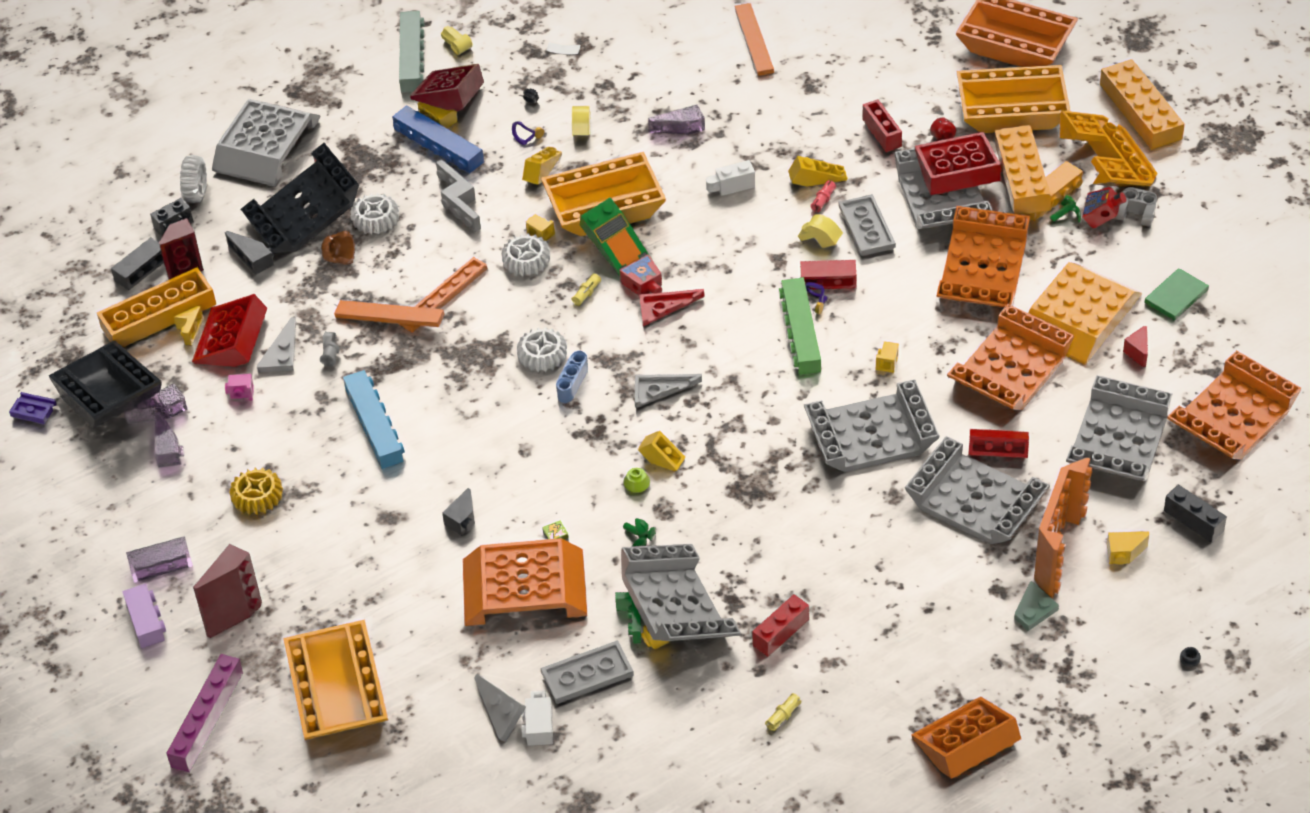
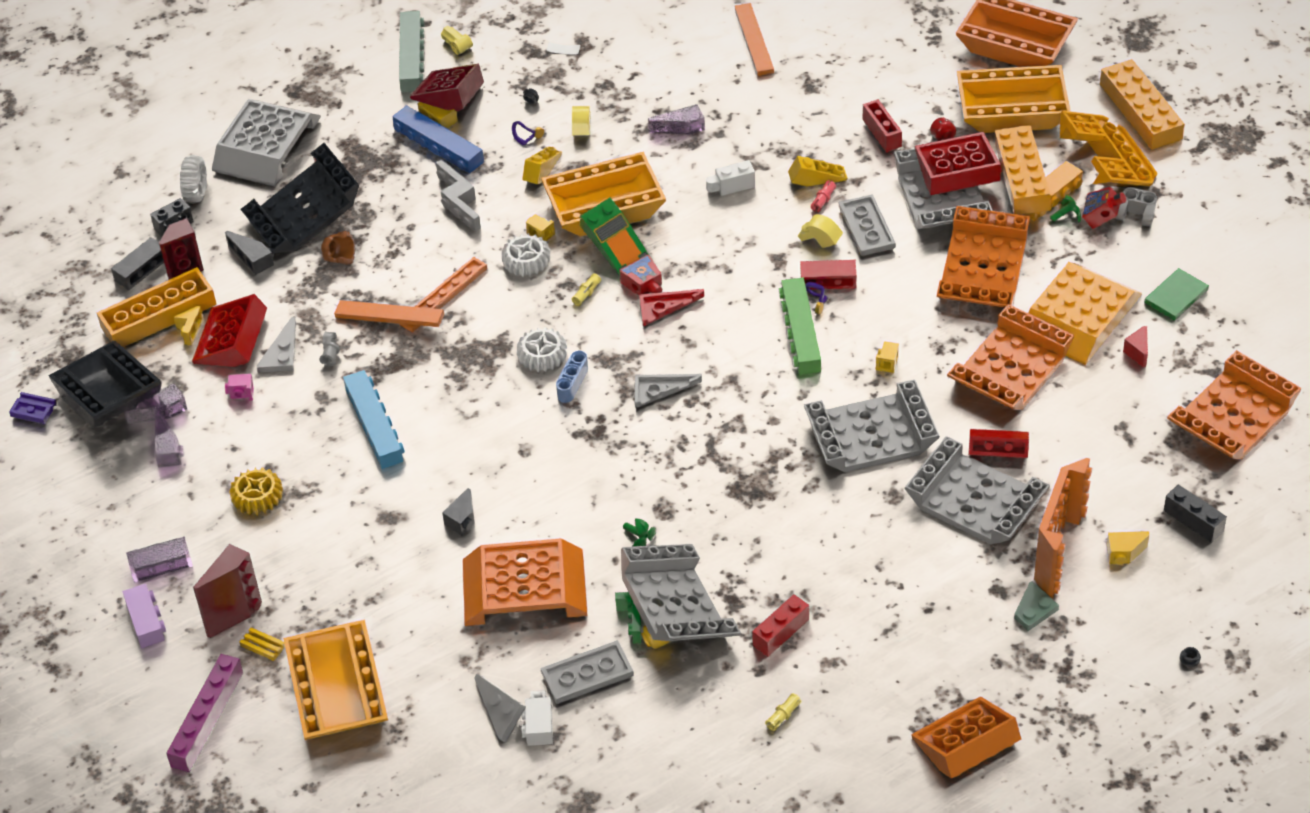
(264, 641): none -> yellow tile
(374, 213): white gear -> none
(555, 531): tile -> none
(636, 480): lime cone -> none
(661, 451): yellow slope -> none
(1125, 412): light grey slope -> none

